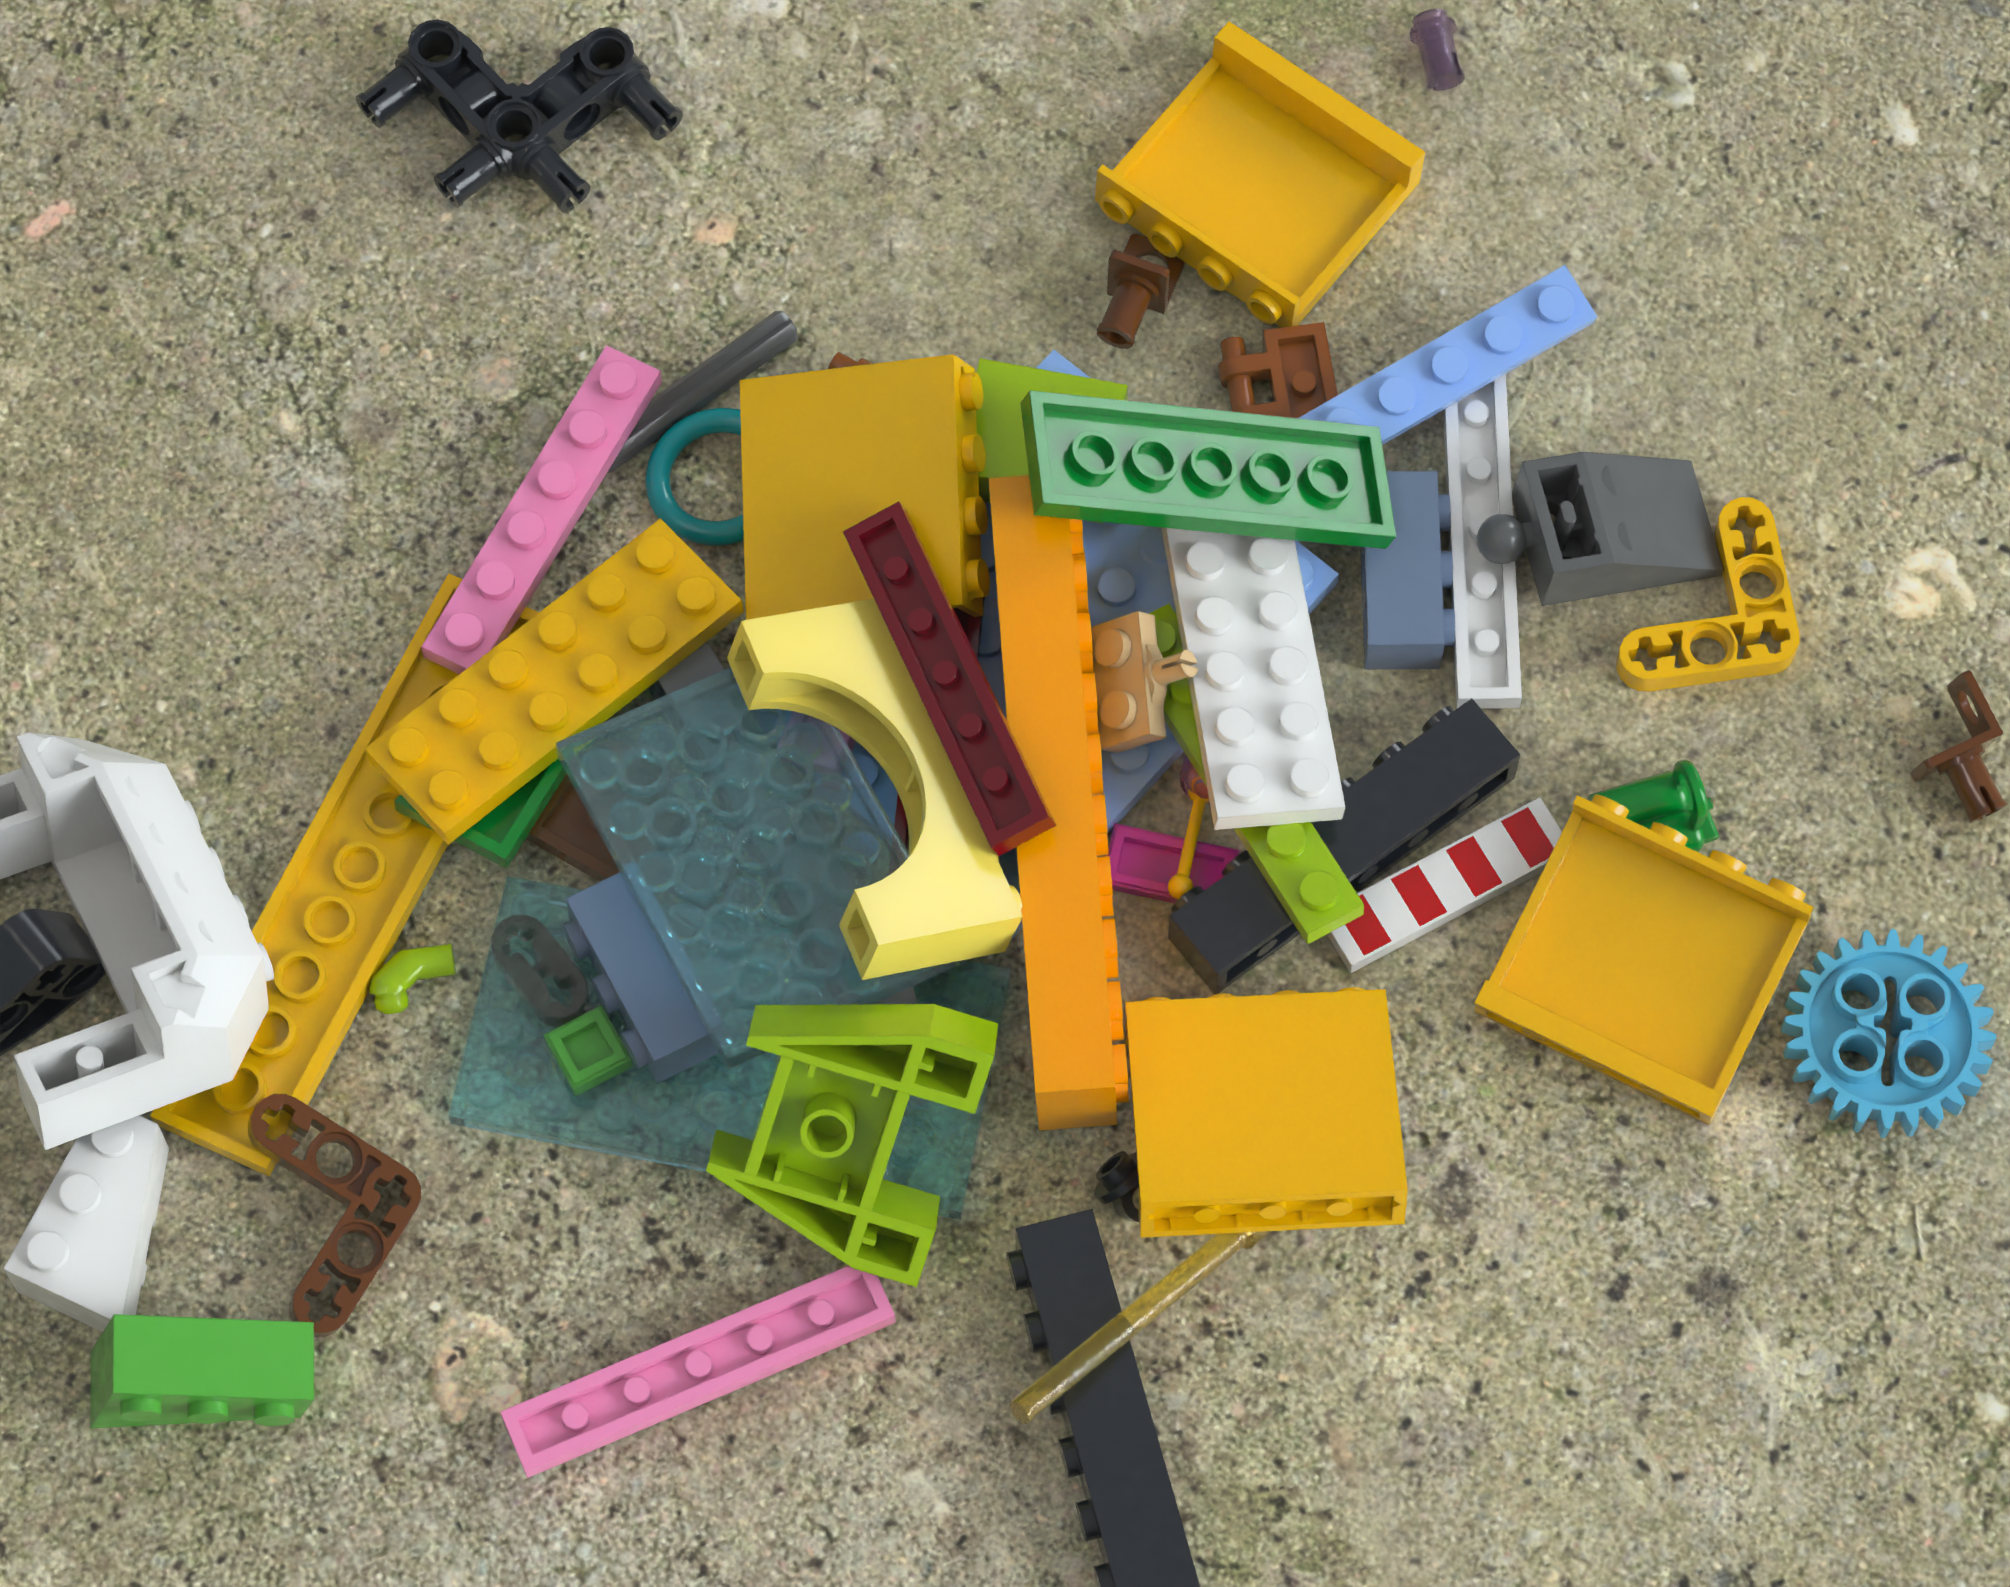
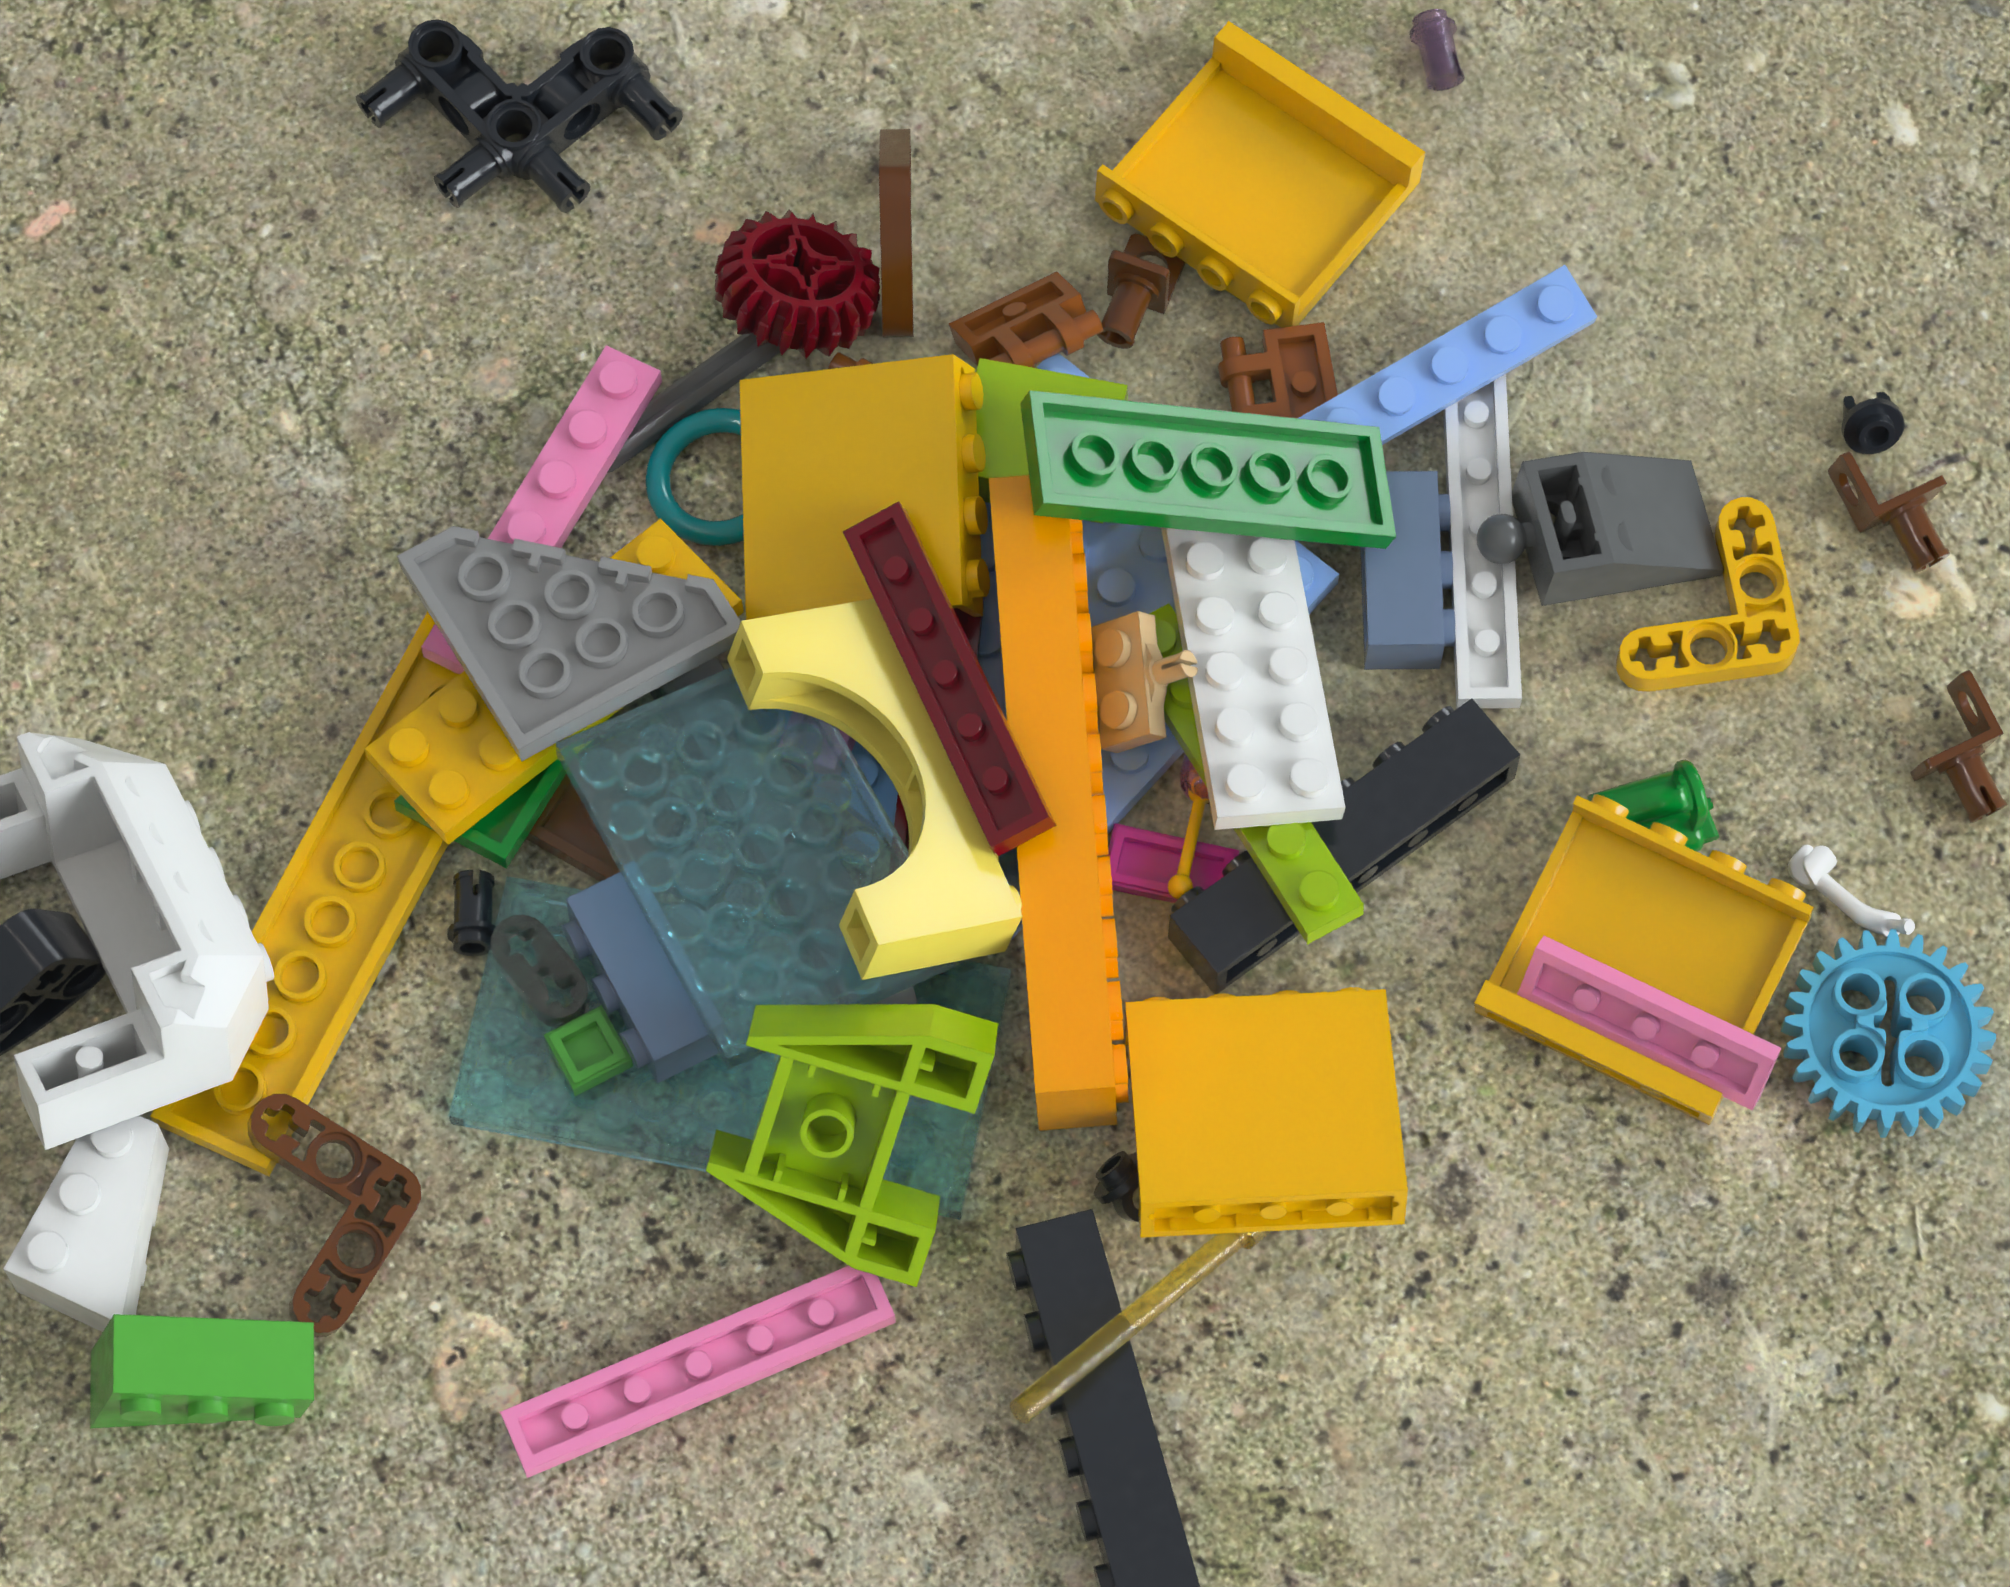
(404, 969): lime arm -> none
(472, 914): none -> black pin
(561, 634): none -> light grey plate
(797, 284): none -> dark red gear
(896, 232): none -> reddish brown beam
(1028, 324): none -> dark orange plate
(1448, 884): tile -> none
(1649, 1022): none -> bright pink plate
(1811, 869): none -> white piece
(1871, 424): none -> black plate
(1902, 513): none -> reddish brown bracket

